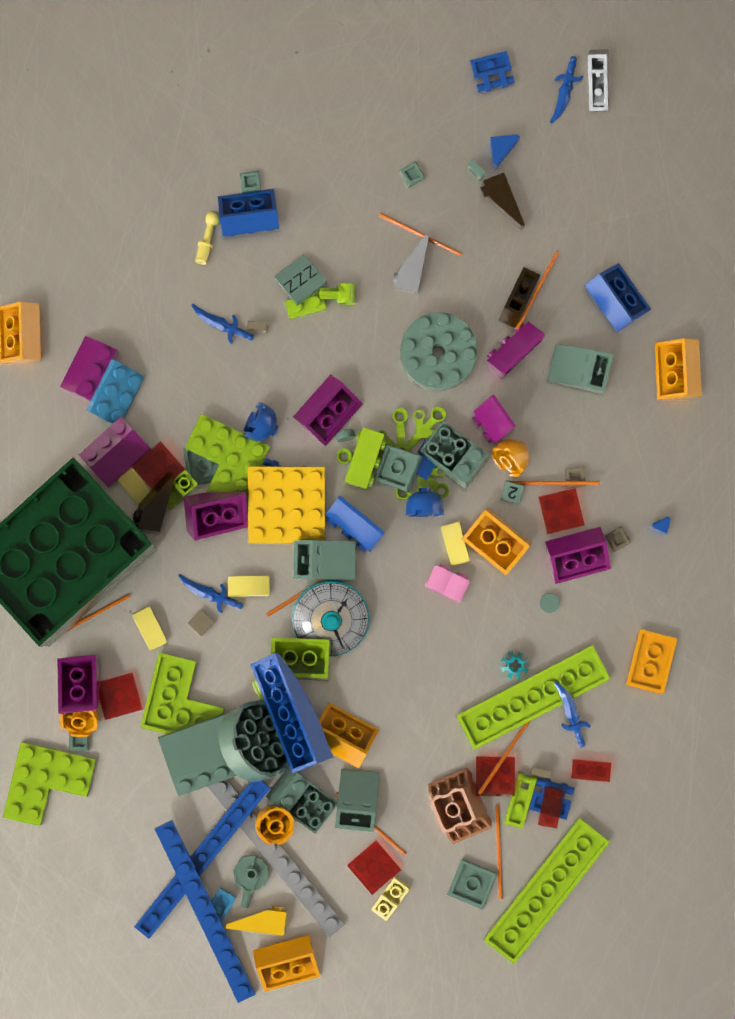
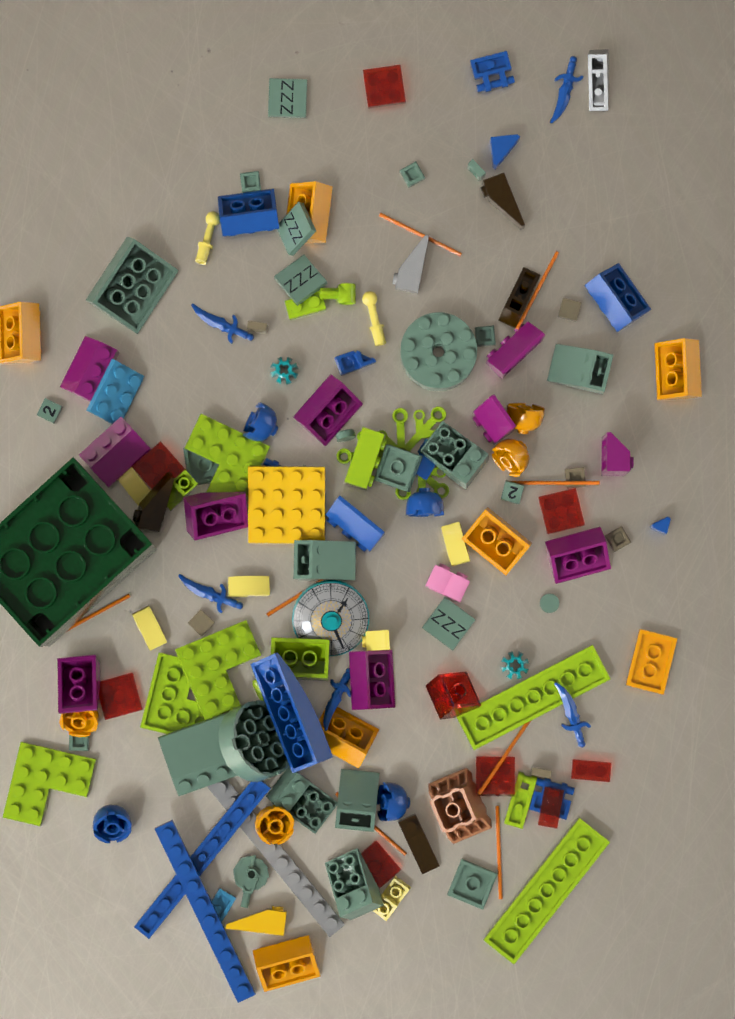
(49, 411): none -> sand green tile
(111, 824): none -> blue cylinder
(132, 284): none -> sand green slope
(206, 667): none -> lime plate
(283, 376): none -> teal piece
(287, 98): none -> sand green tile
(296, 228): none -> sand green tile
(317, 201): none -> light orange slope
(336, 697): none -> blue piece
(352, 361): none -> blue slope
(353, 885): none -> sand green slope
(370, 299): none -> light yellow pin
(372, 679): none -> magenta slope
(376, 640): none -> light yellow slope
(384, 86): none -> clear red plate
(392, 801): none -> blue cylinder
(418, 843): none -> dark brown slope
(448, 623): none -> sand green tile
(452, 694): none -> clear red slope
(485, 336): none -> sand green tile
(525, 417): none -> light orange cylinder
(569, 309): none -> dark tan tile
(615, 457): none -> magenta slope

